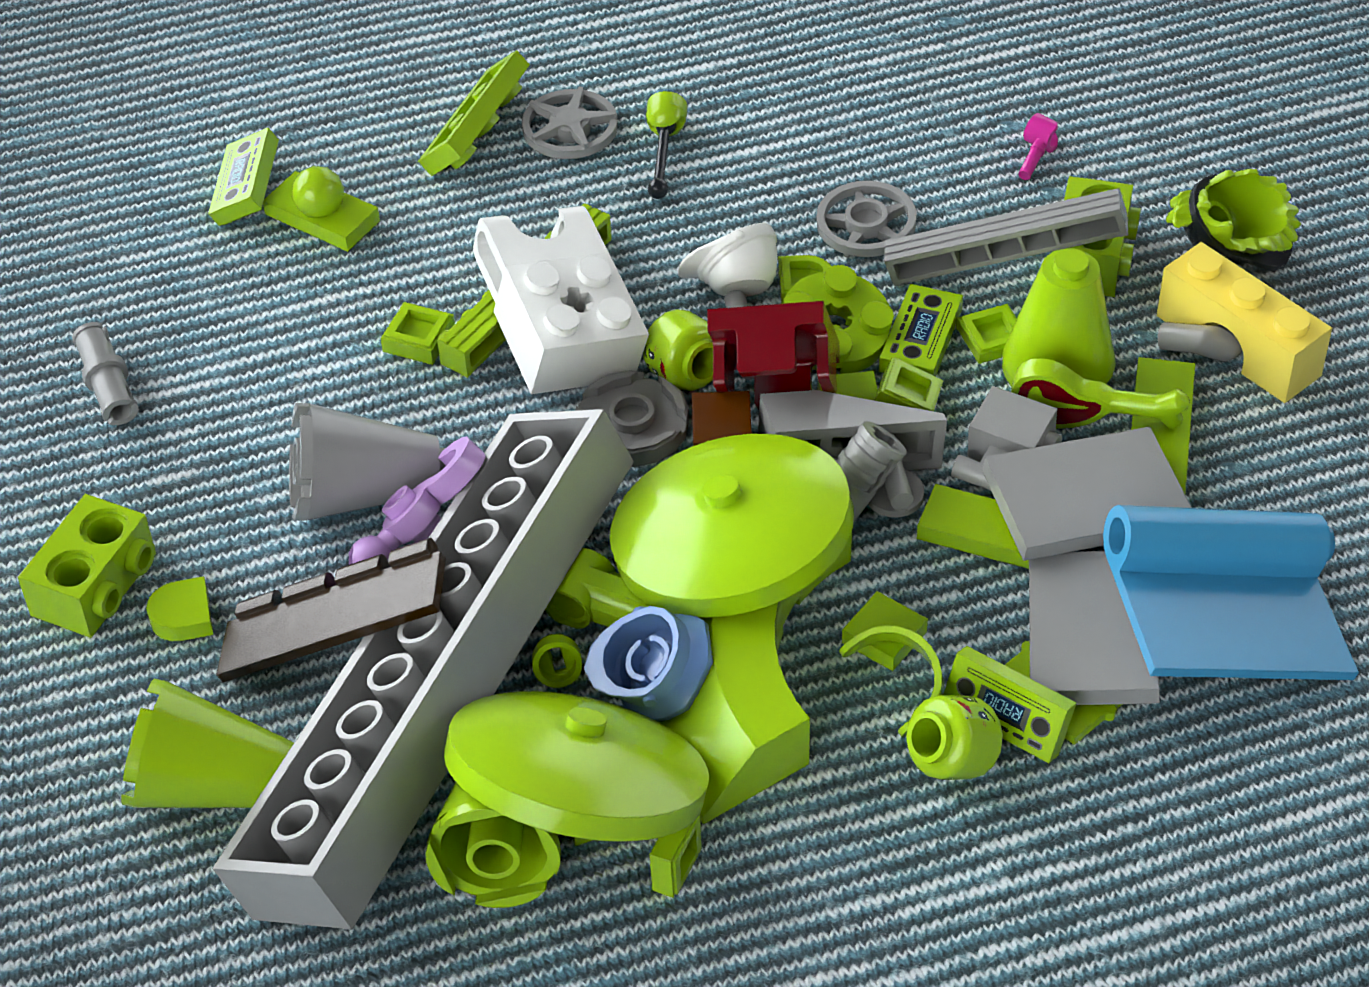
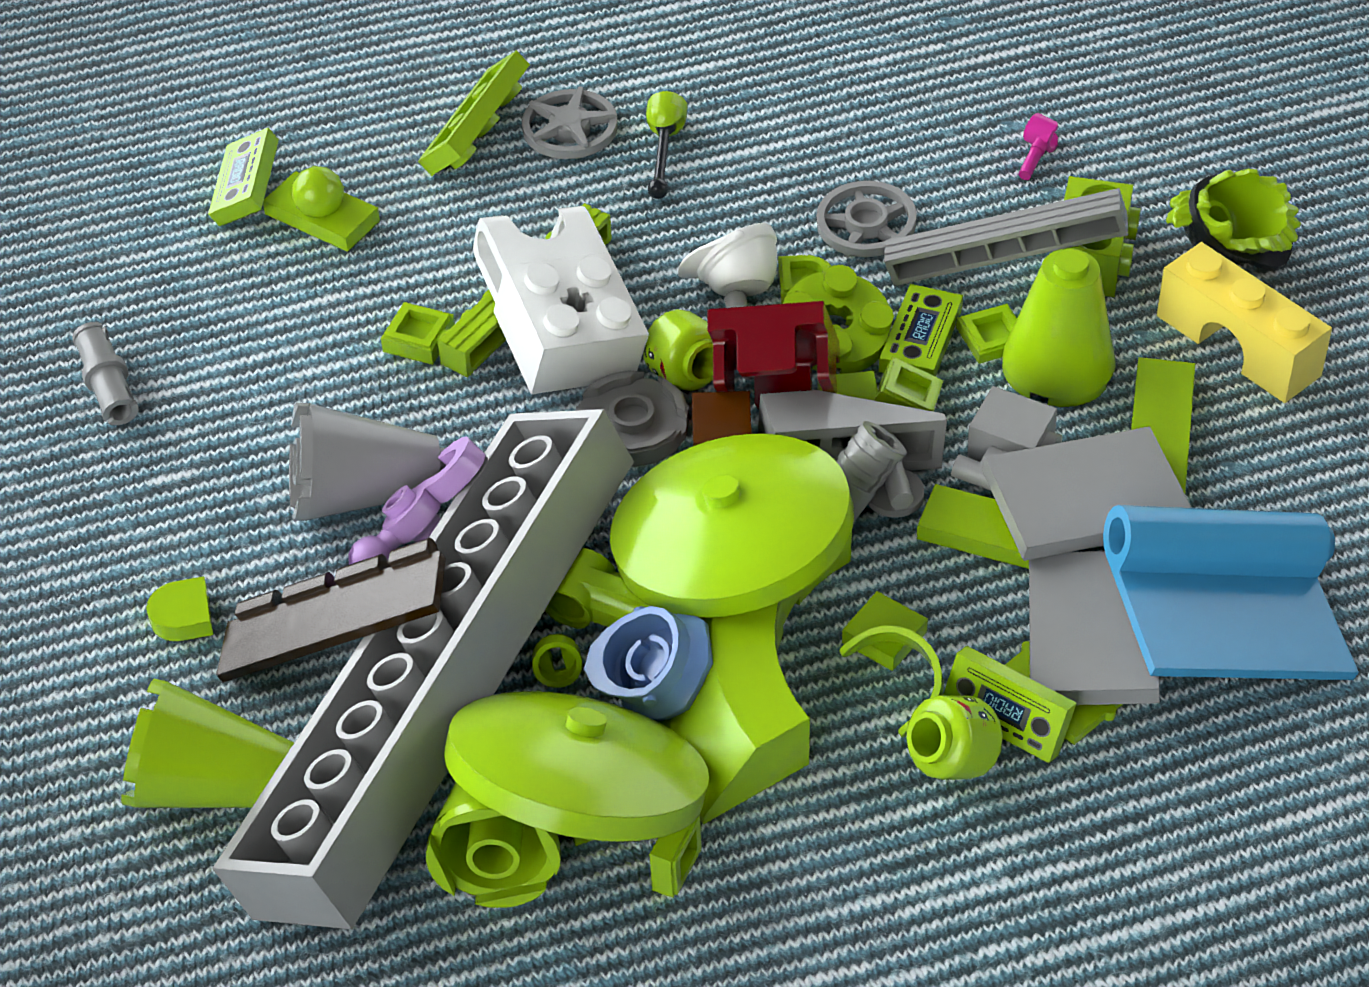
(87, 565): lime brick -> none
(1086, 401): lime piece -> none
(1203, 340): light grey arm -> none

